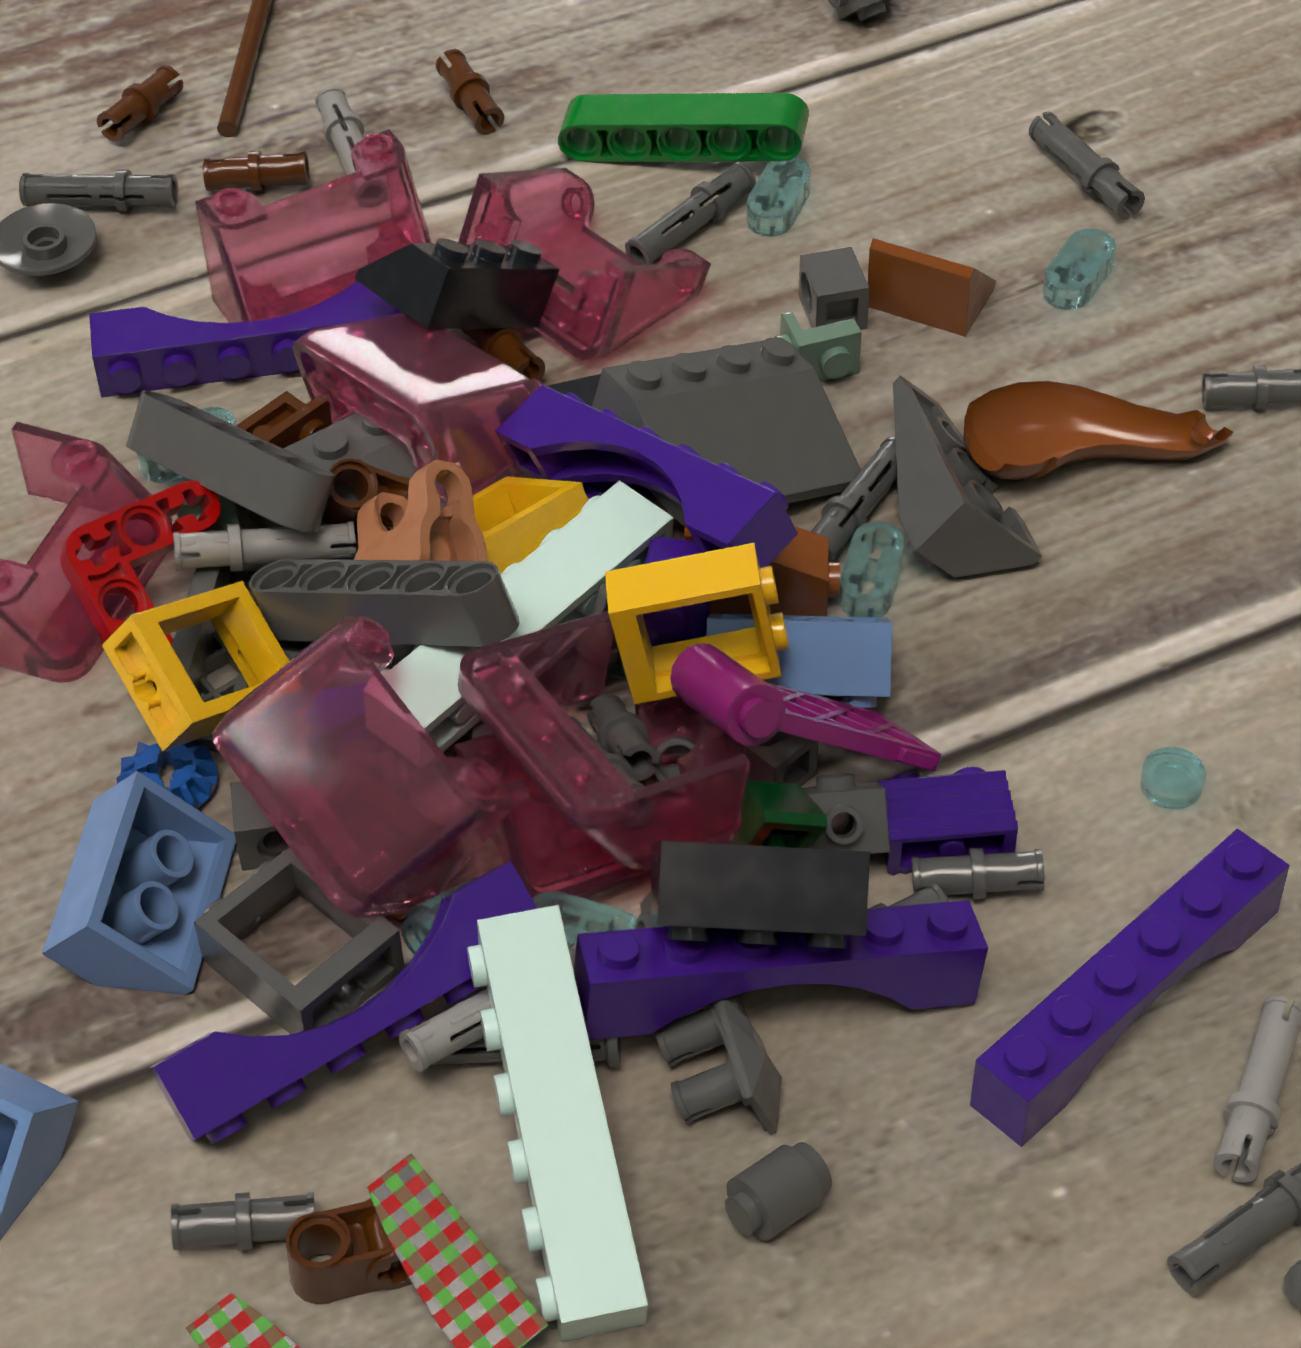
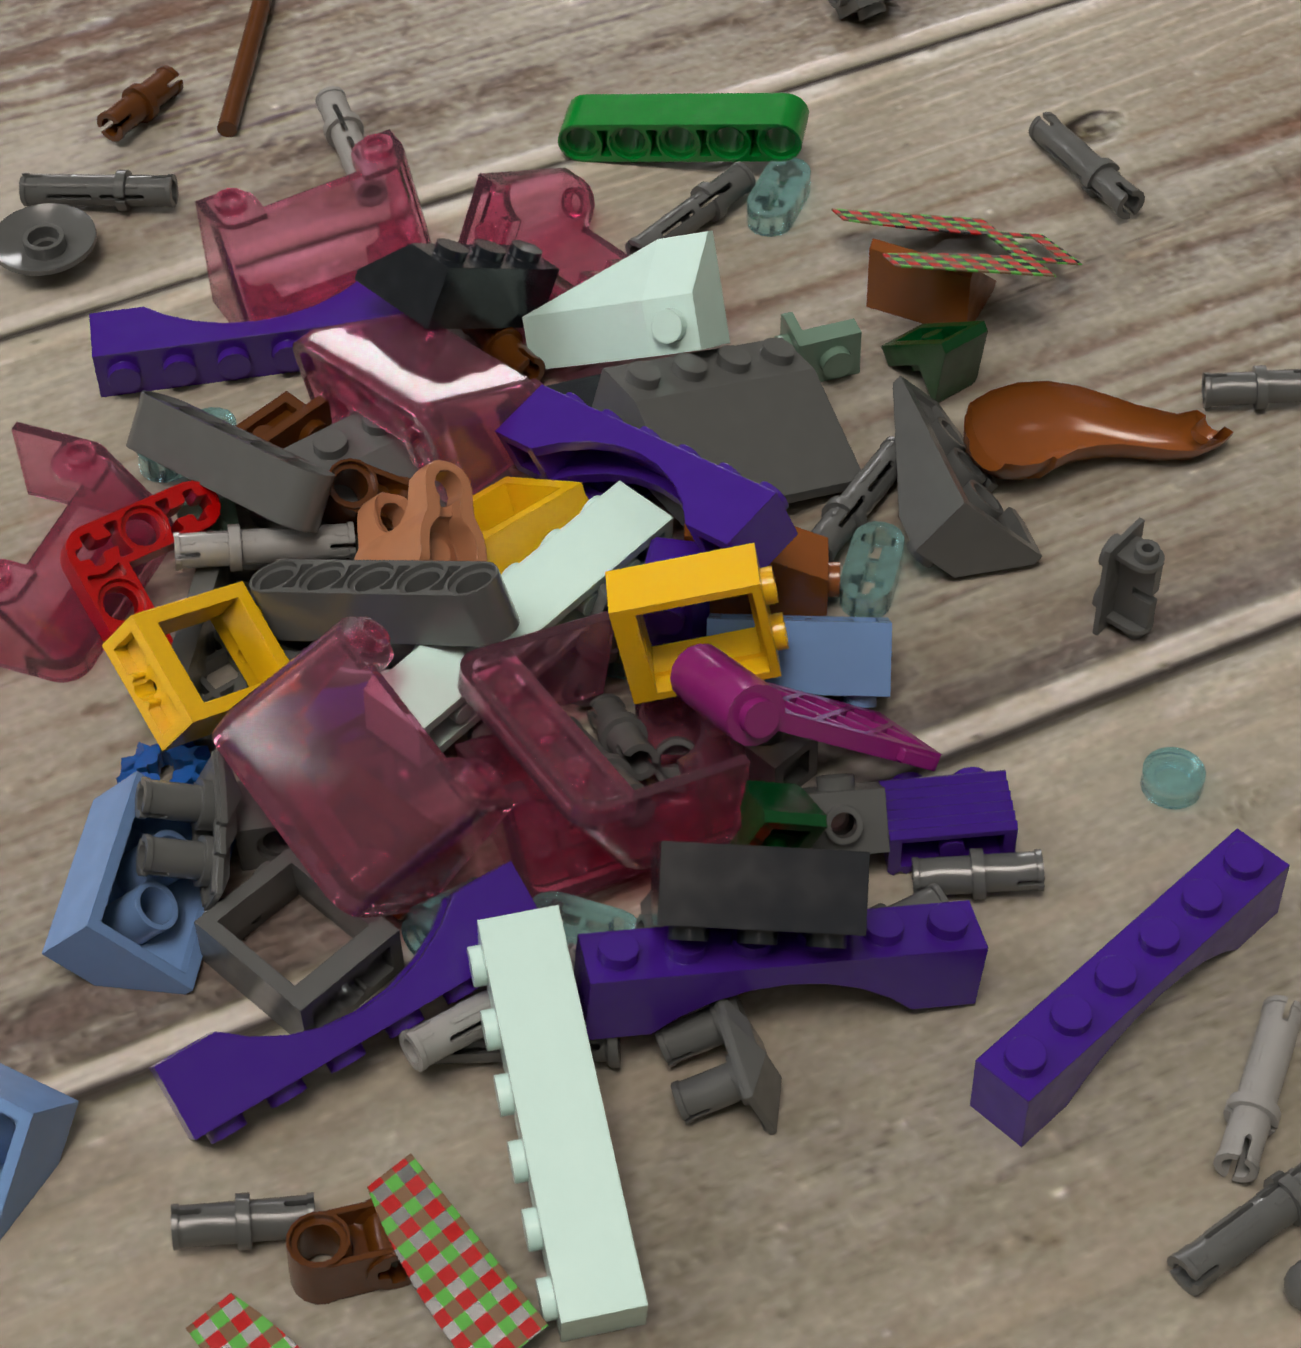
(212, 813): none -> dark grey connector
(256, 171): reddish brown pin -> none
(470, 91): reddish brown pin -> none
(640, 307): none -> light aqua wedge
(777, 1190): dark grey brick -> none
(833, 288): dark grey brick -> none
(943, 352): none -> dark green slope
(1020, 263): none -> piece
(1071, 264): clear light blue beam -> none
(1128, 583): none -> dark grey hinge

